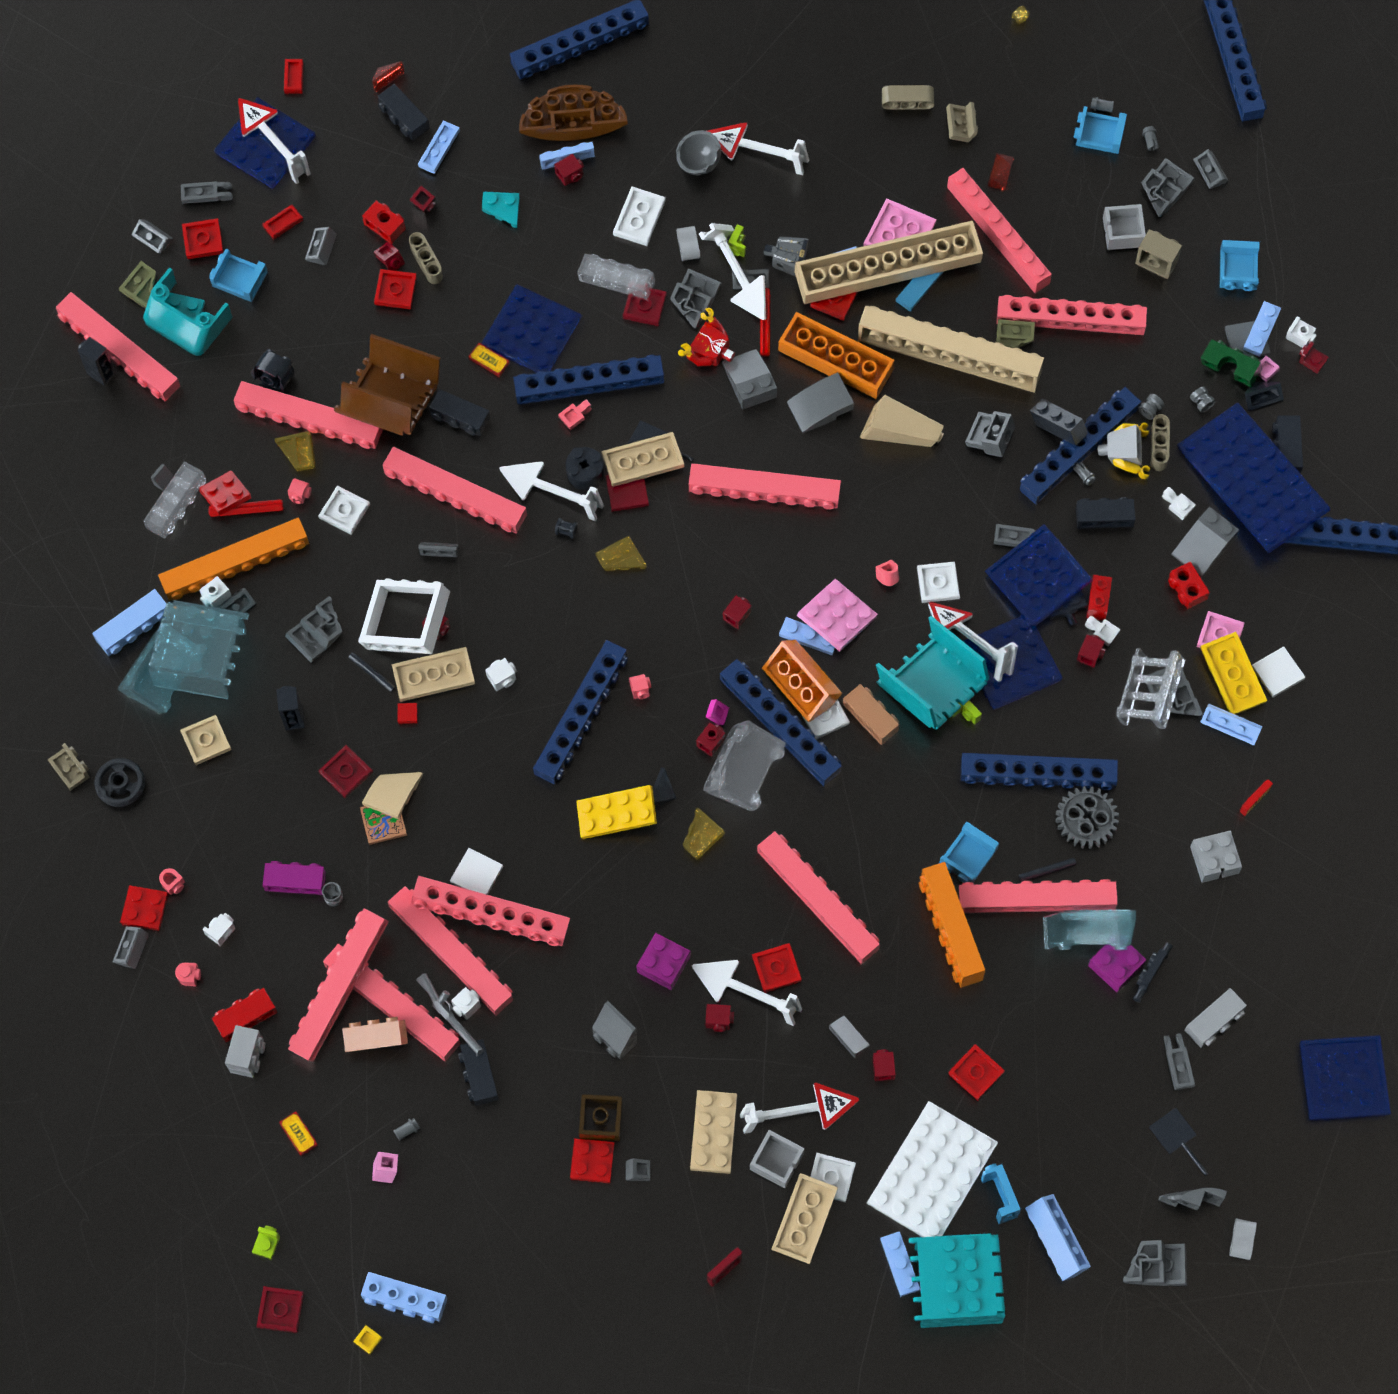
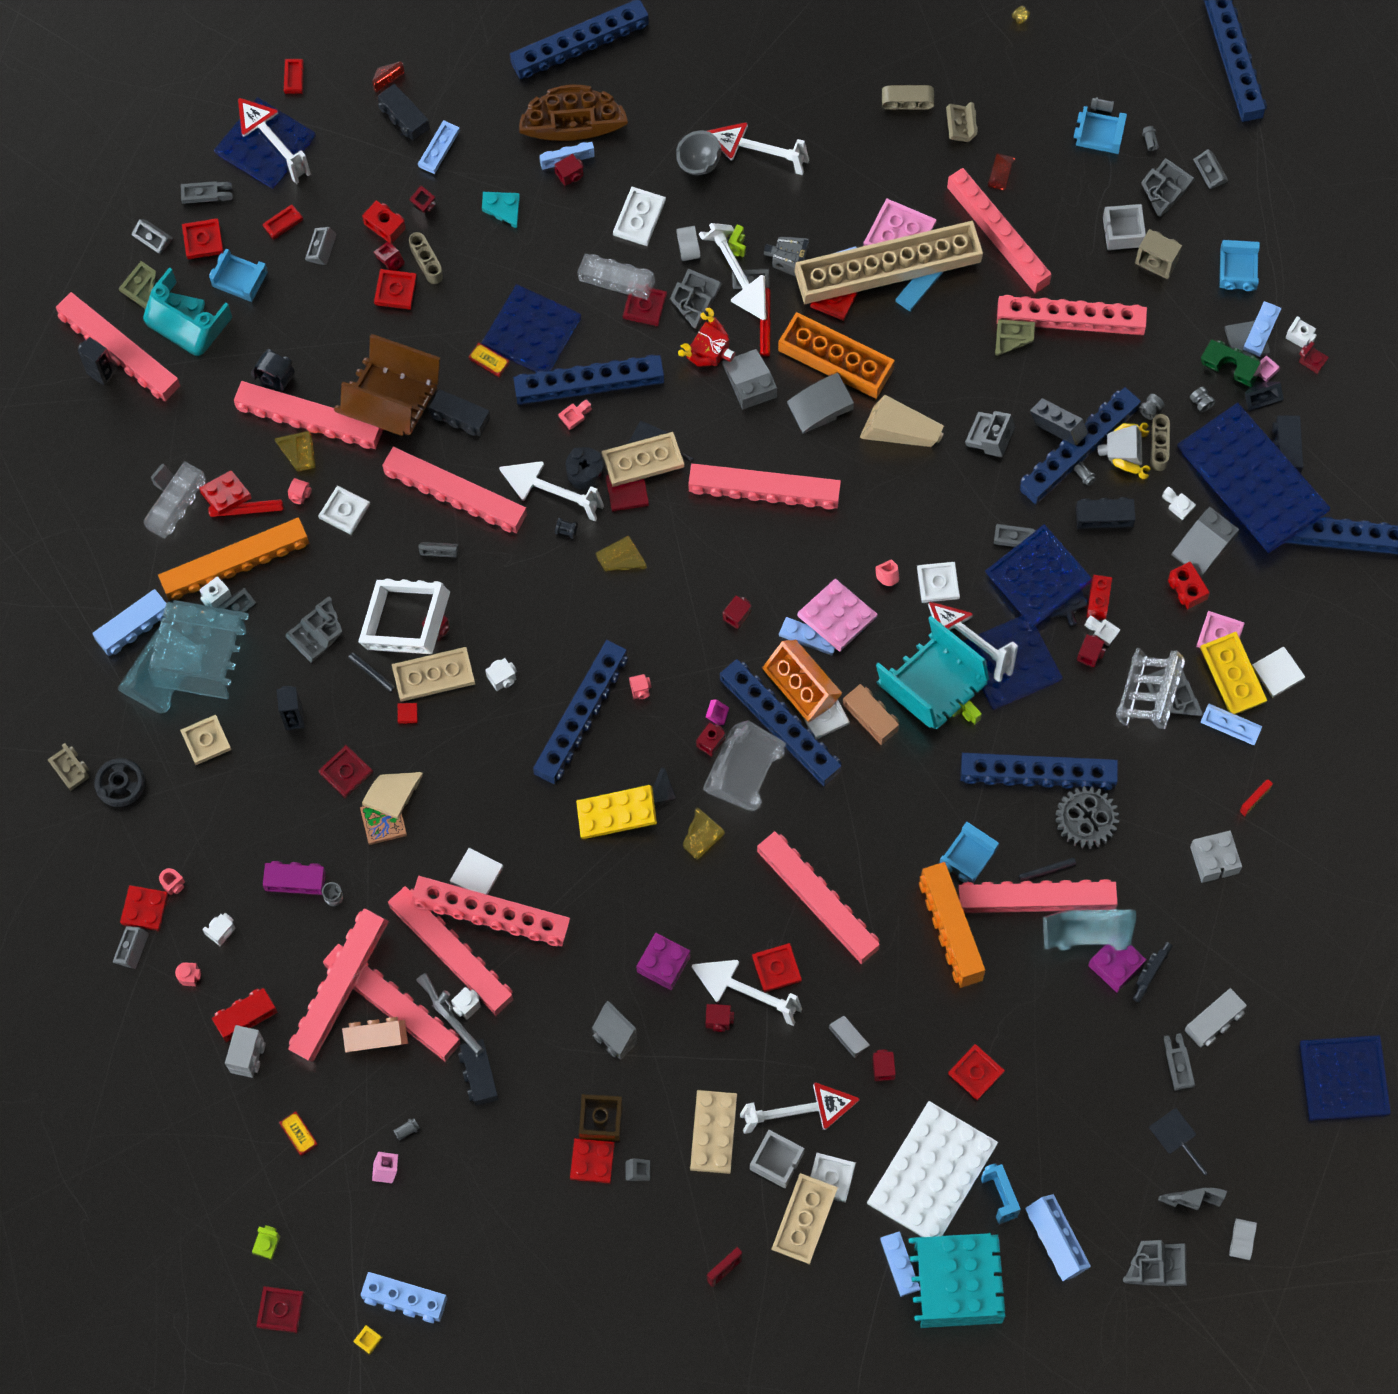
(950, 348): tan brick -> none

